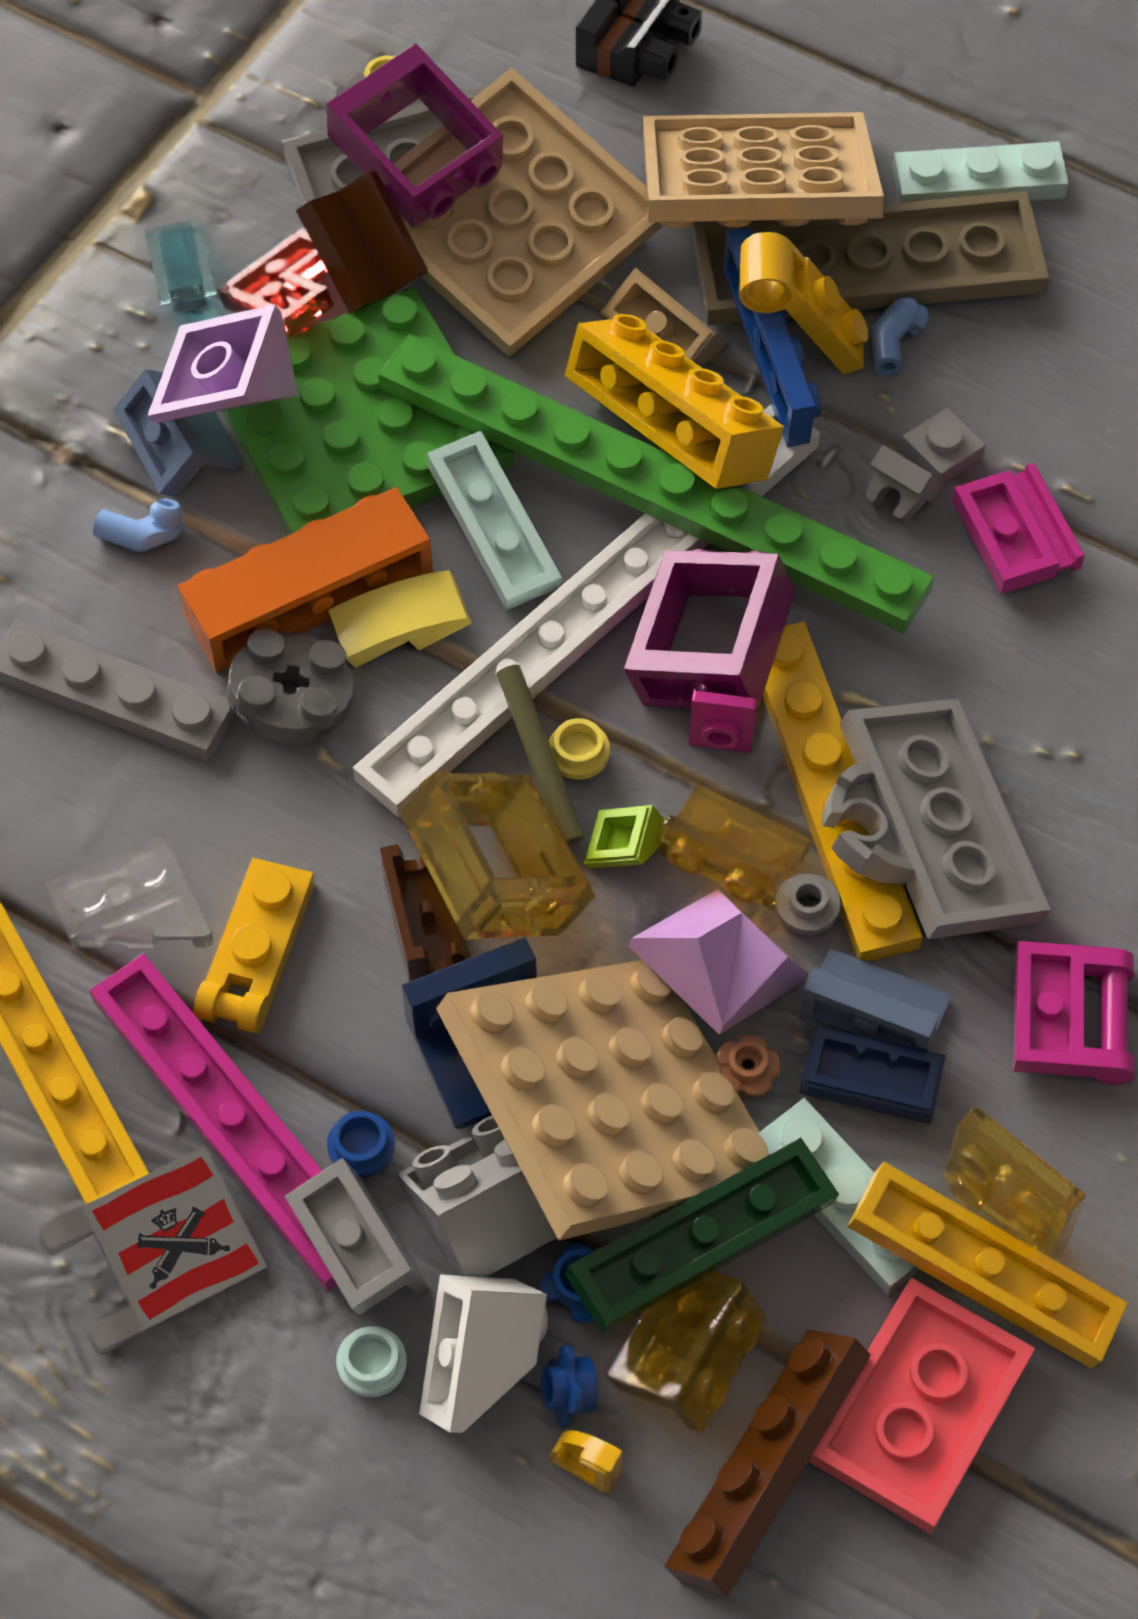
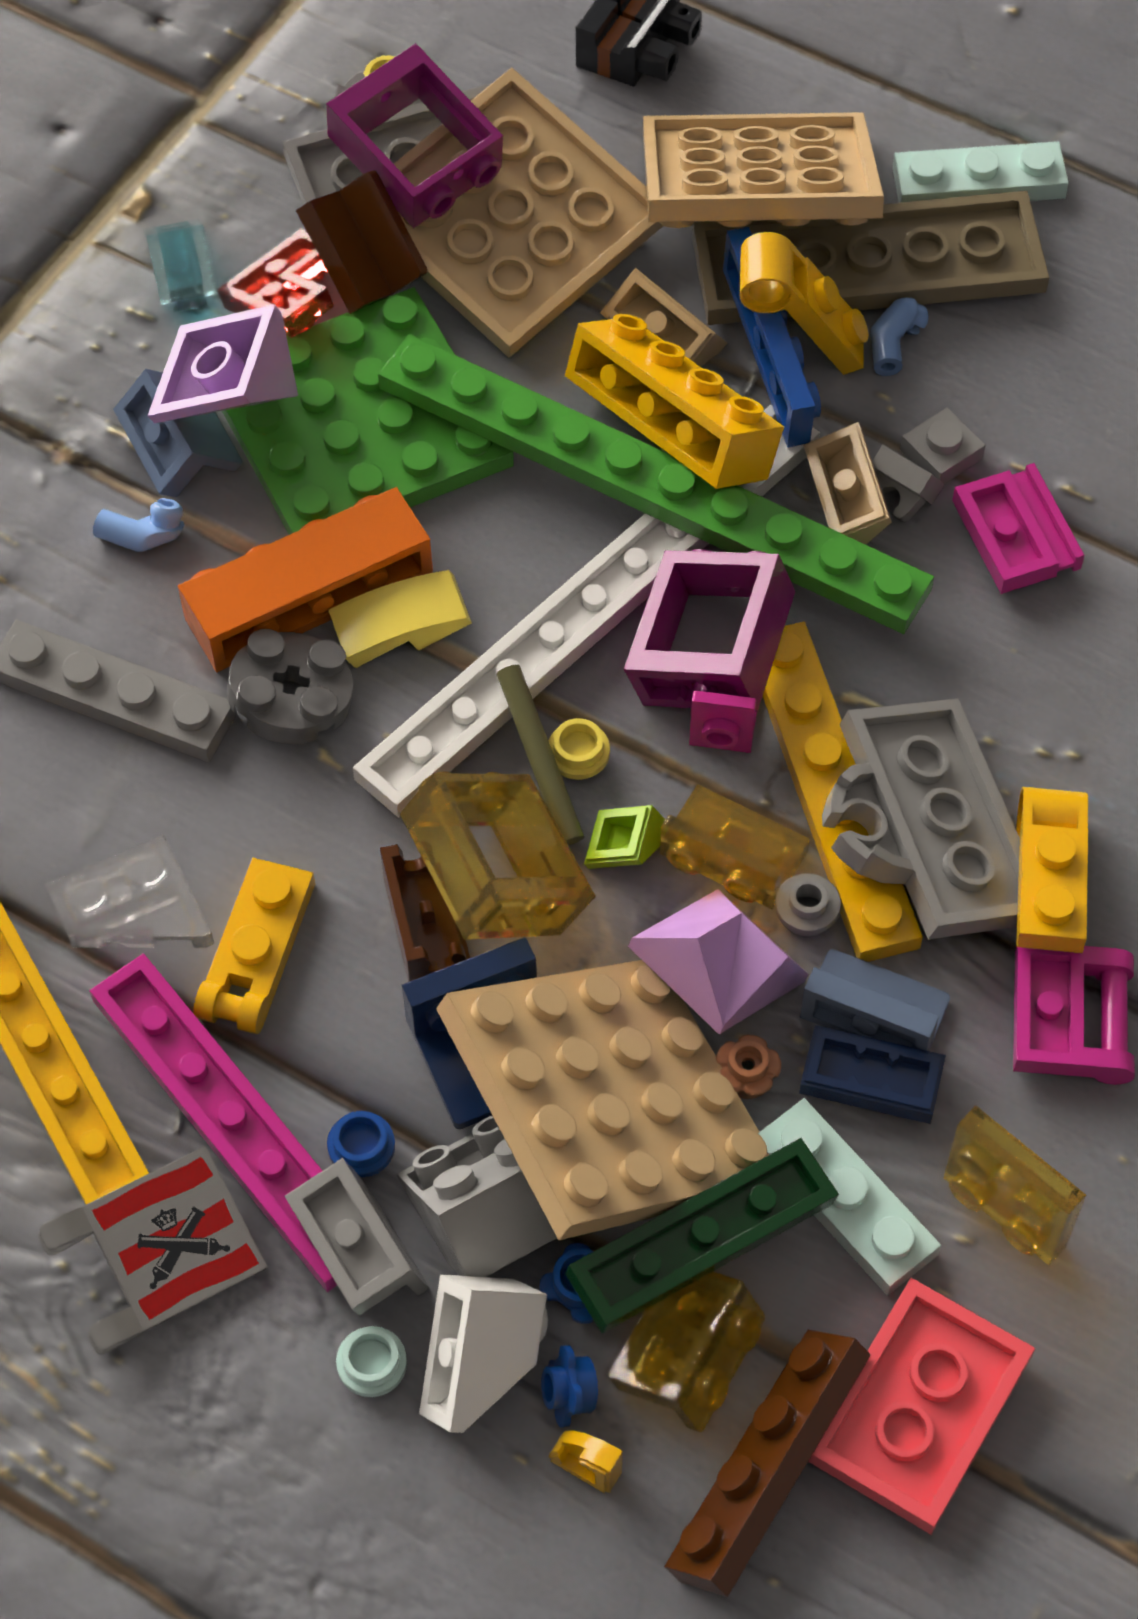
(493, 520): light aqua plate -> none
(848, 484): none -> tan slope
(988, 1265): yellow plate -> none
(1052, 869): none -> yellow plate

